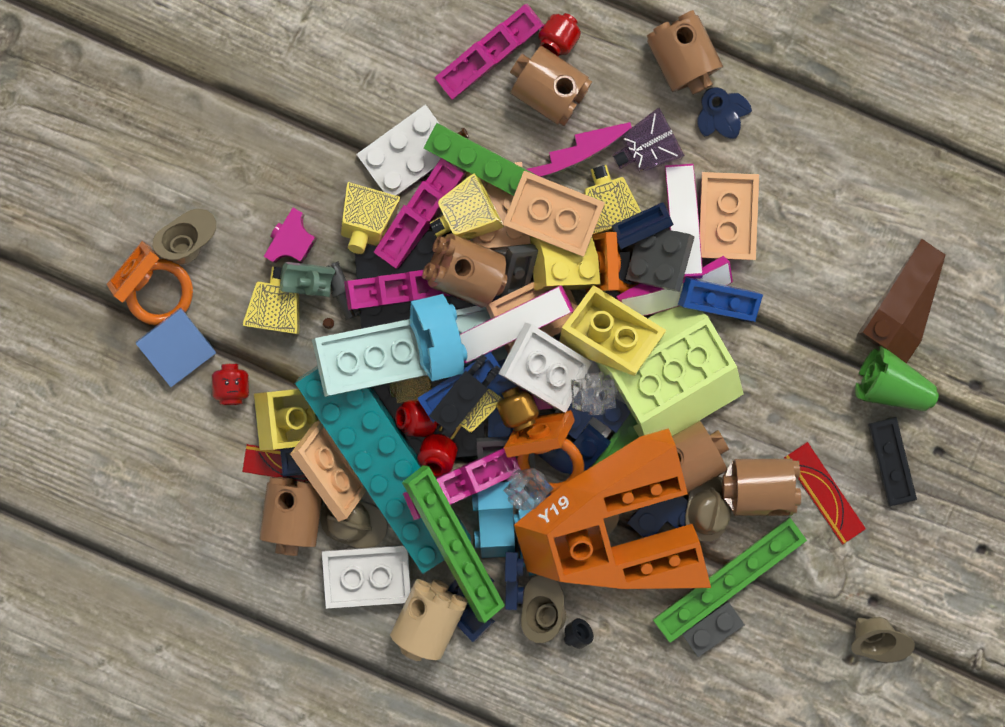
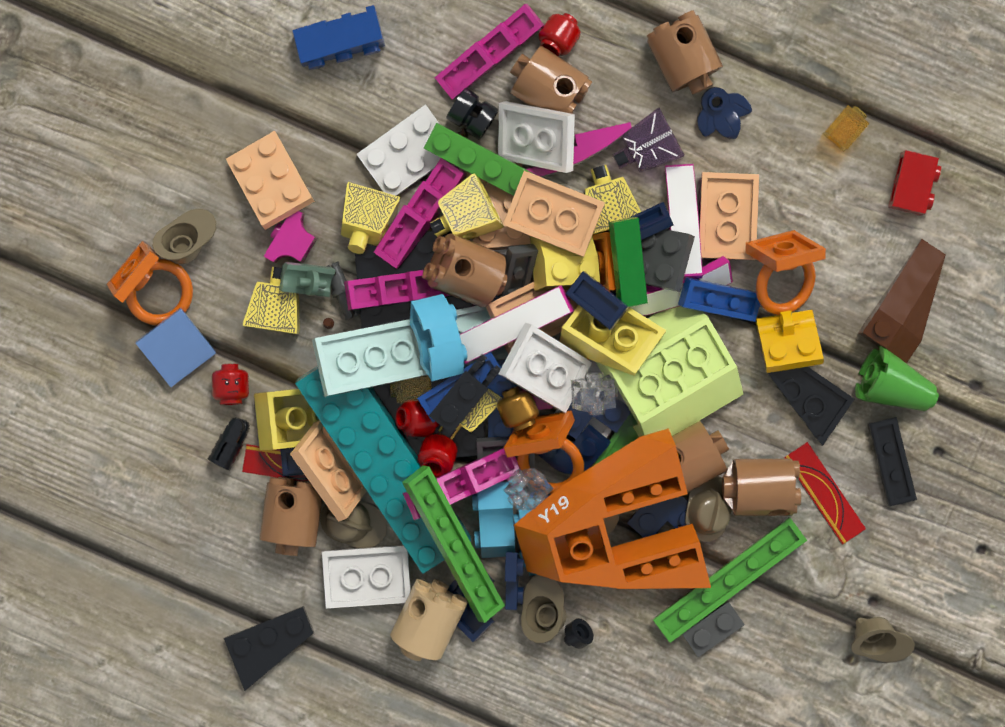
(229, 443): none -> black hinge
(267, 643): none -> black wing
(270, 180): none -> light nougat plate
(339, 38): none -> blue wedge
(463, 108): none -> black wheel
(536, 136): none -> white plate
(597, 300): none -> dark blue tile
(628, 261): none -> green tile
(782, 253): none -> orange tile
(789, 341): none -> yellow hinge
(813, 399): none -> black wing
(846, 127): none -> clear yellow brick
(914, 183): none -> red brick

